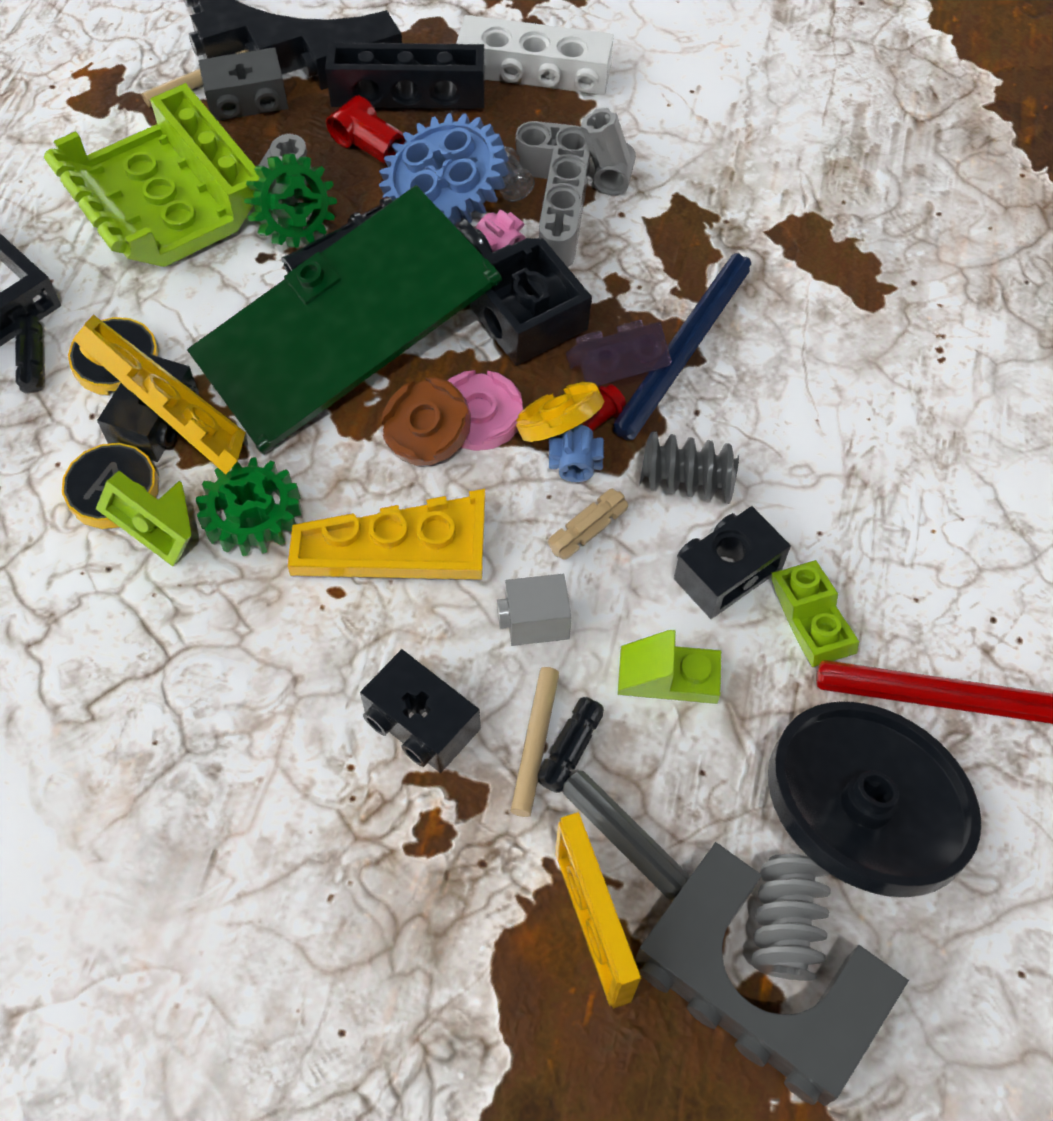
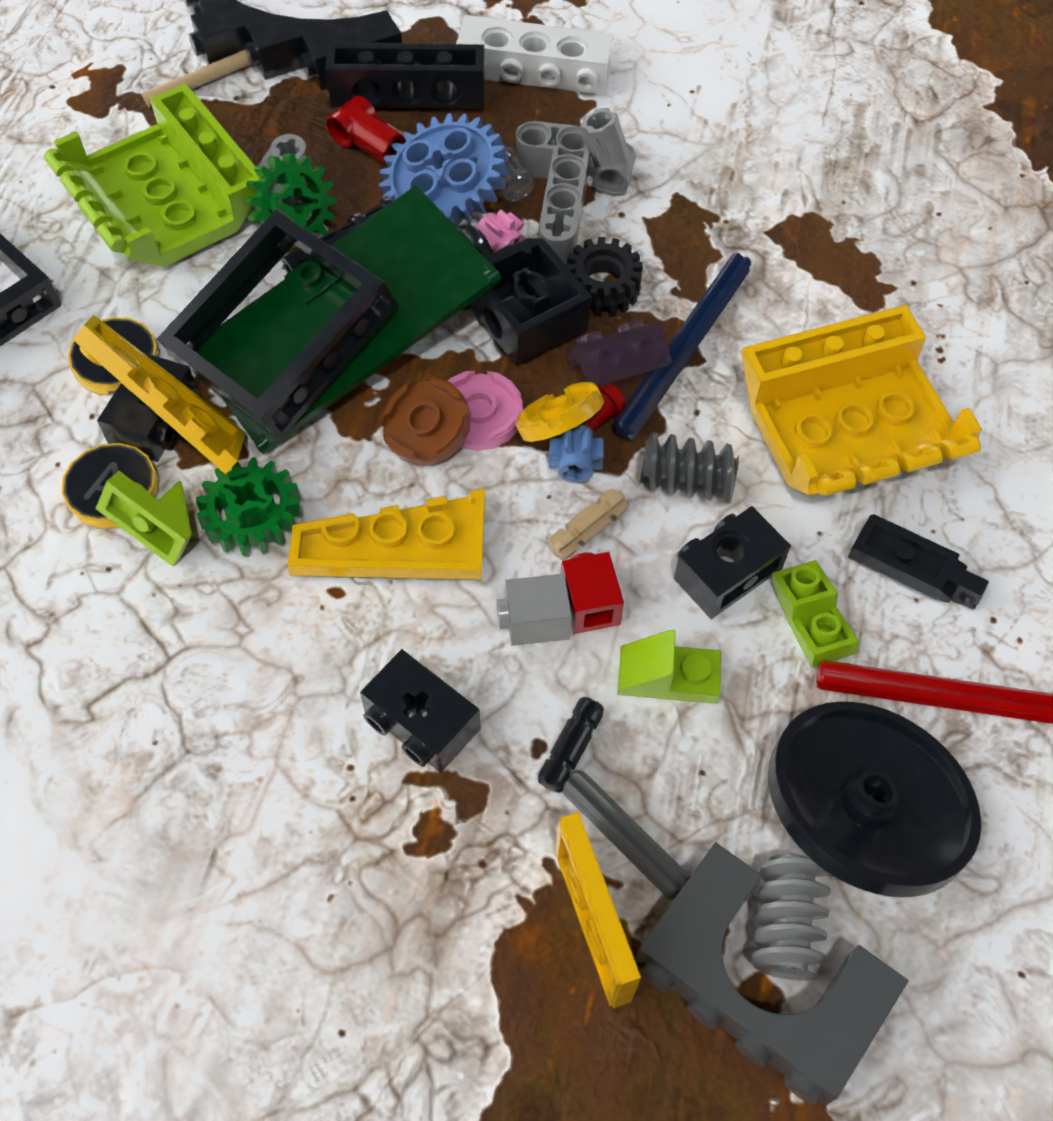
(29, 354): black axle -> none
(243, 84): dark grey brick -> none
(318, 361): none -> black window
(535, 742): tan bar -> none
(592, 592): none -> red brick
(611, 260): none -> black tyre
(852, 404): none -> yellow slope
(917, 562): none -> black hinge

